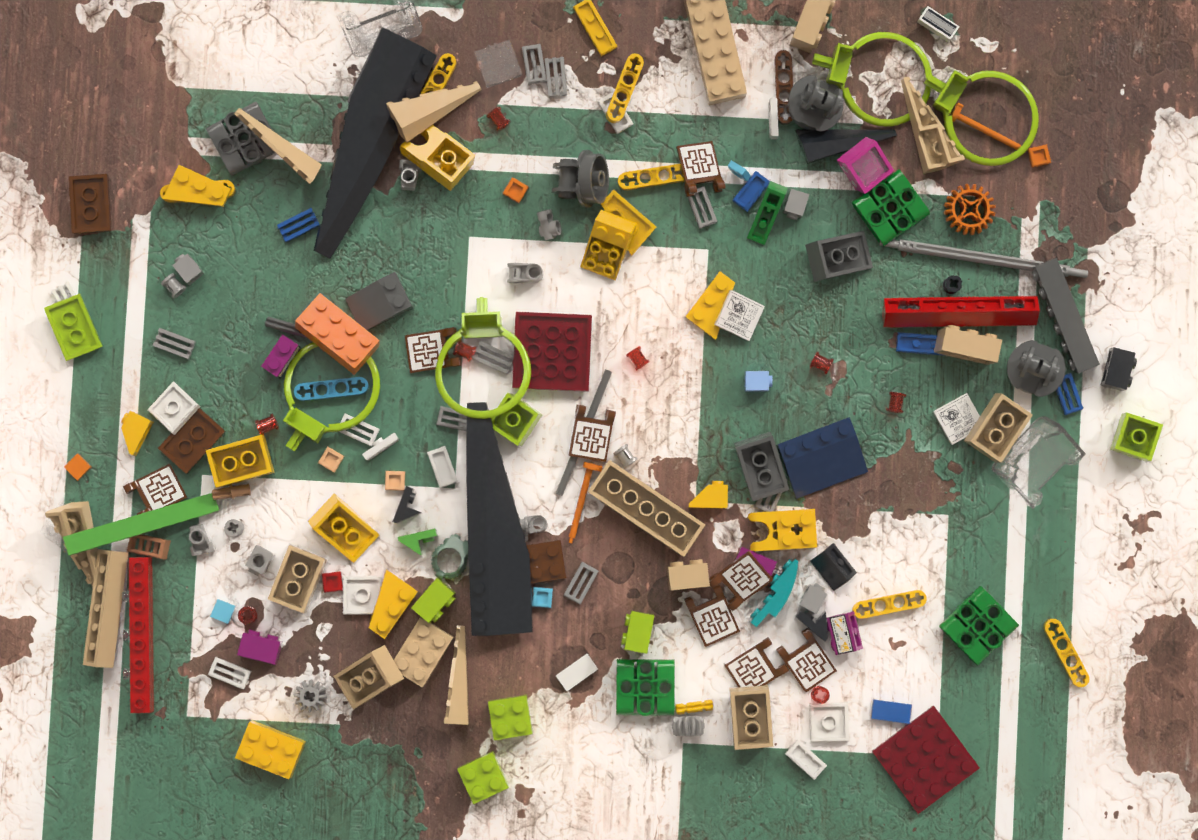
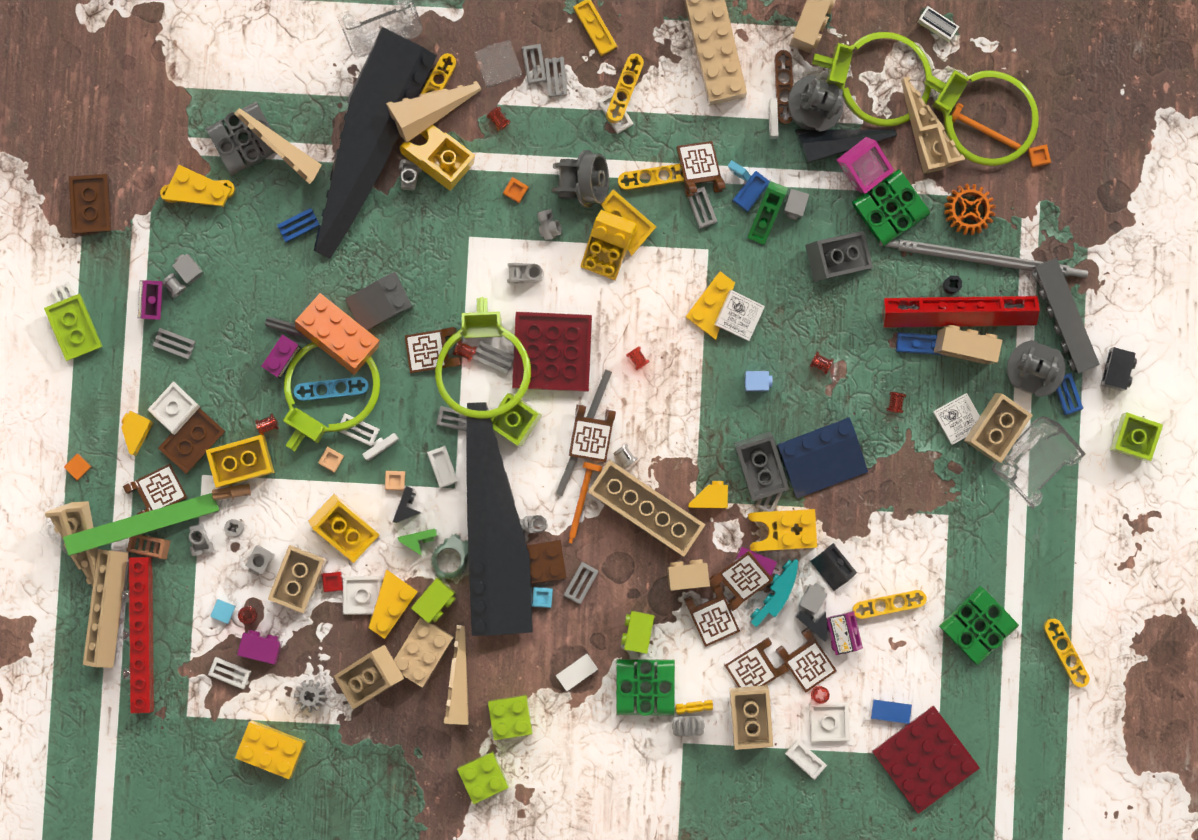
(149, 299): none -> magenta brick

